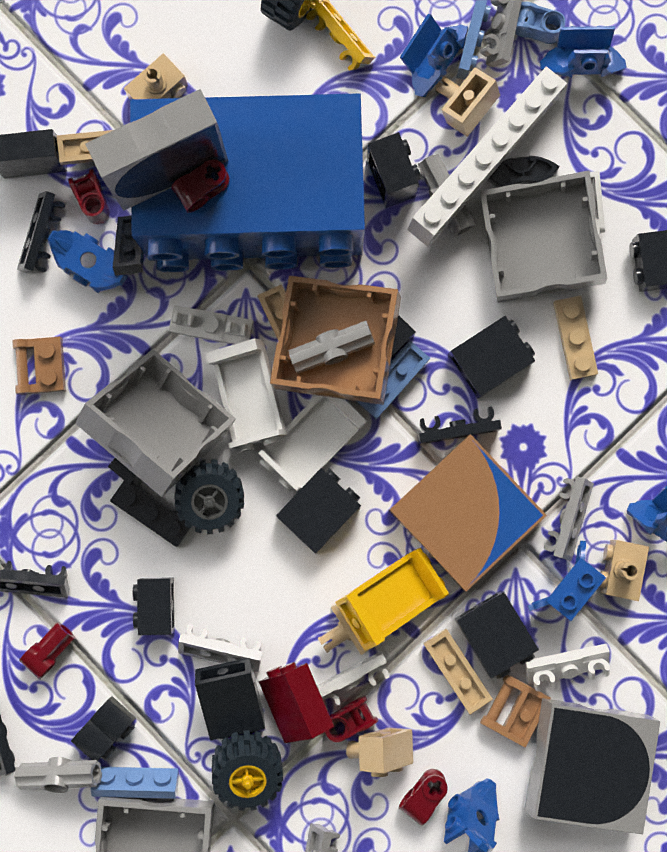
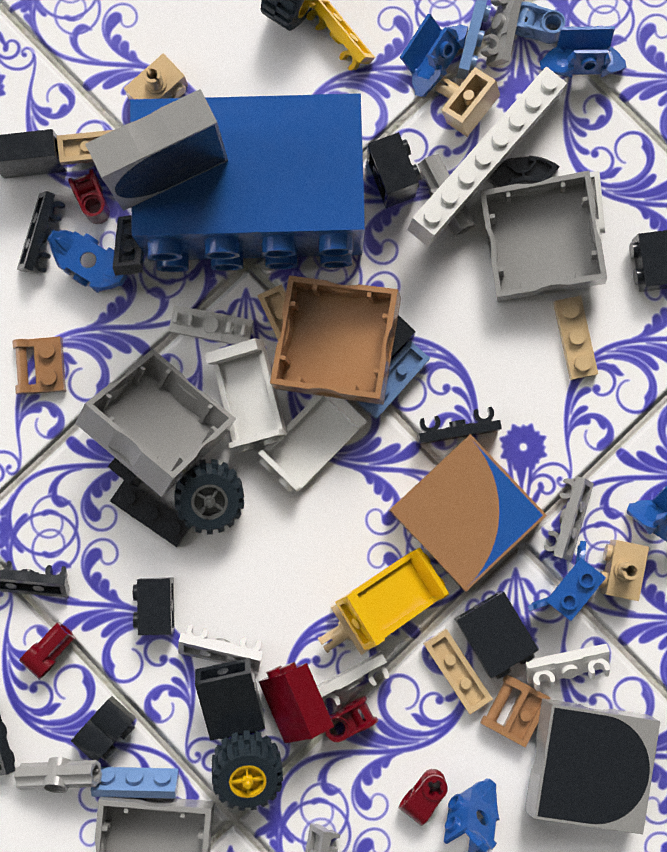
(198, 187): dark red piece -> none
(319, 509): black brick -> none
(331, 347): light grey piece -> none
(383, 751): tan brick -> none
(492, 356): black brick -> none

